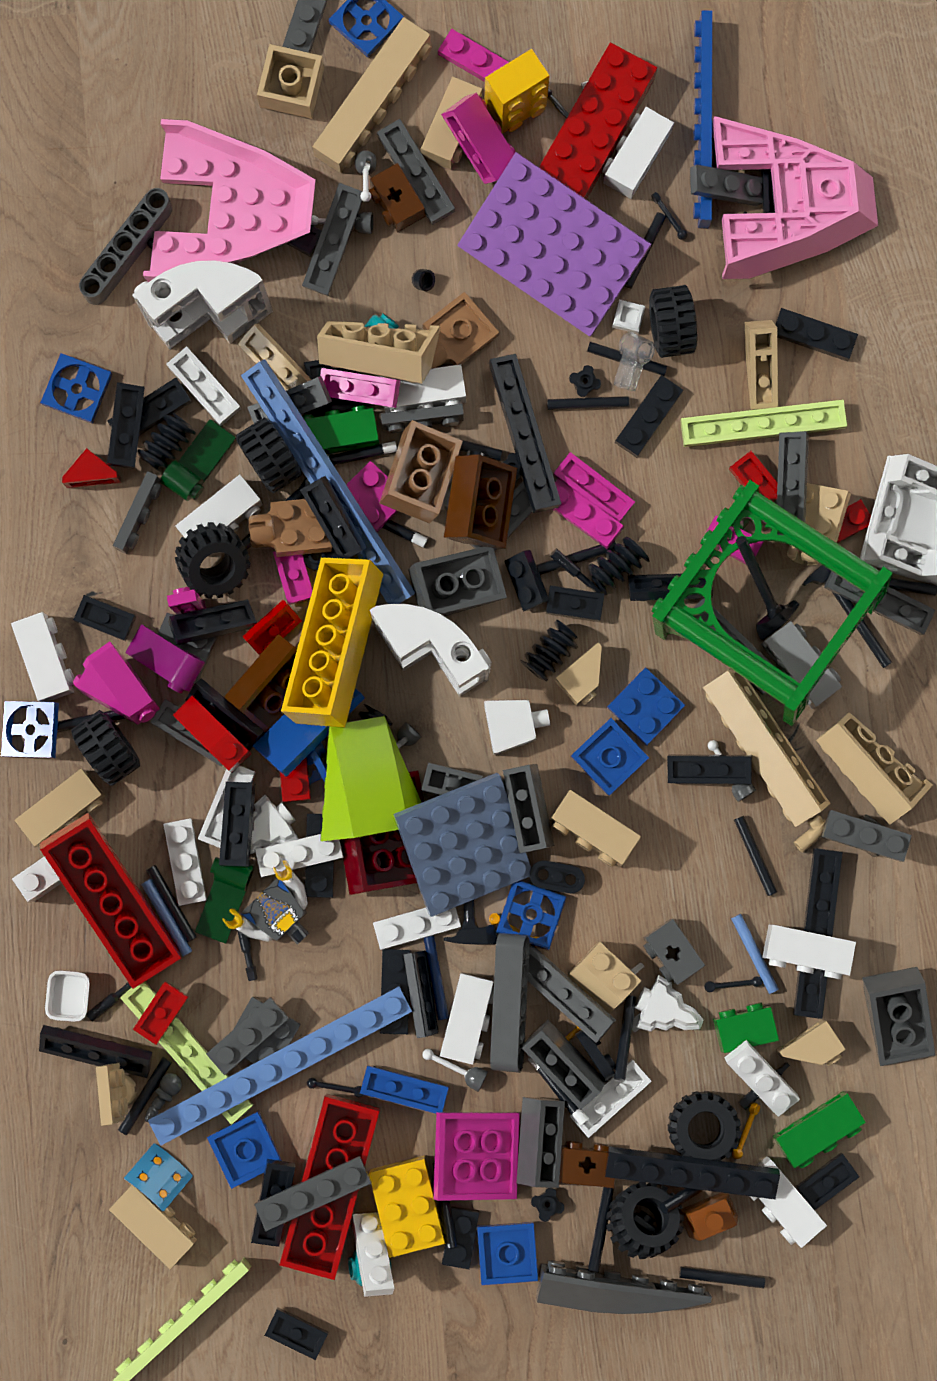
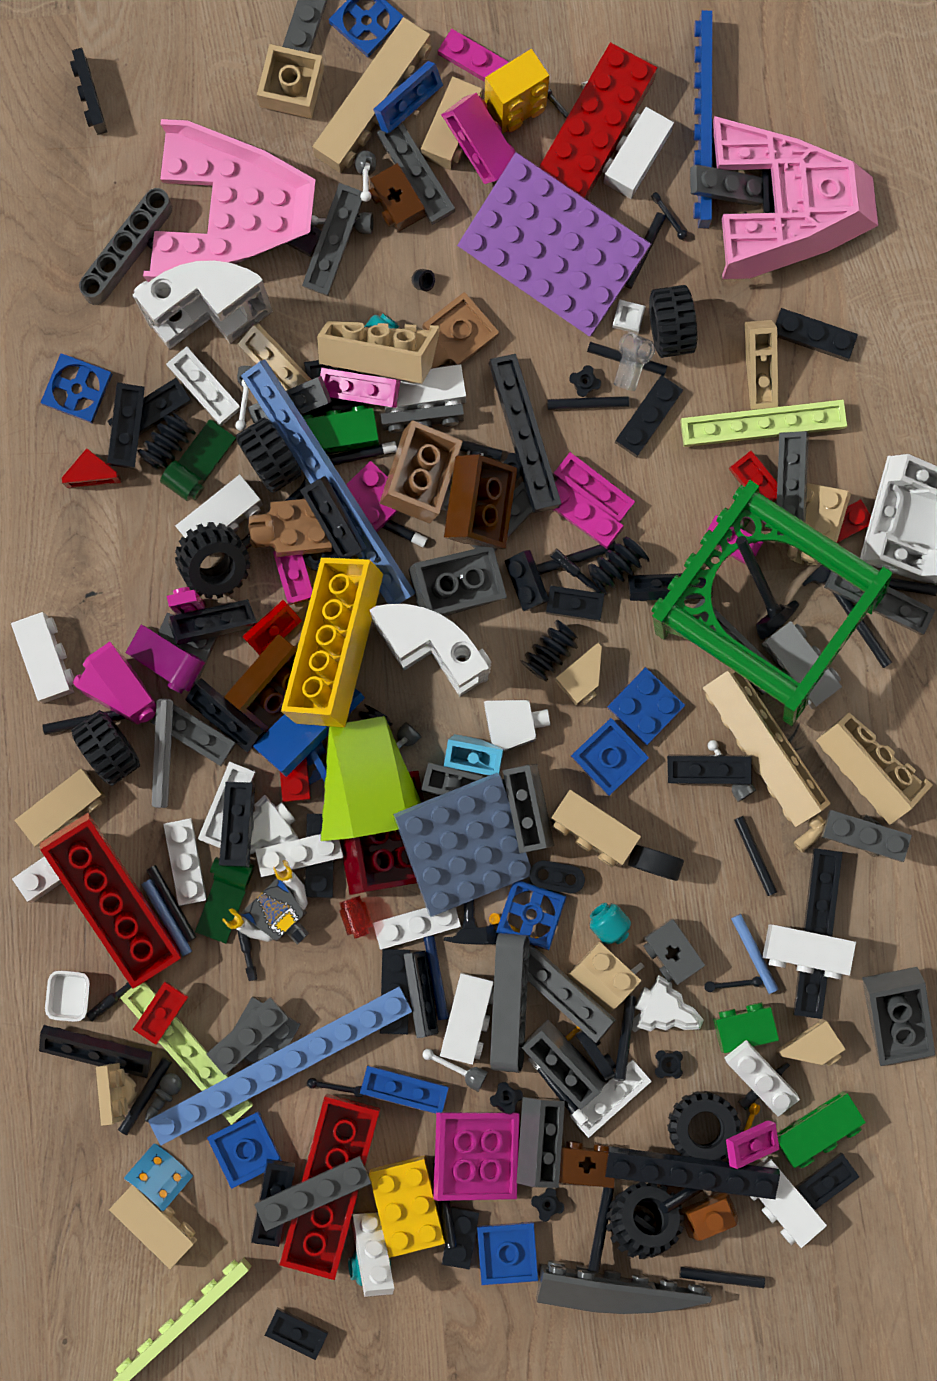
(48, 750): piece -> none
(87, 91): none -> black plate
(104, 618): black plate -> none
(138, 513): dark grey plate -> none
(162, 753): none -> light grey axle
(212, 734): red slope -> none
(241, 424): none -> white hinge
(355, 917): none -> clear red brick
(408, 97): none -> blue plate
(473, 755): none -> medium azure slope
(506, 1106): none -> black plate
(610, 923): none -> teal head
(656, 862): none -> black tyre
(675, 1069): none -> black plate
(752, 1144): none -> dark pink plate

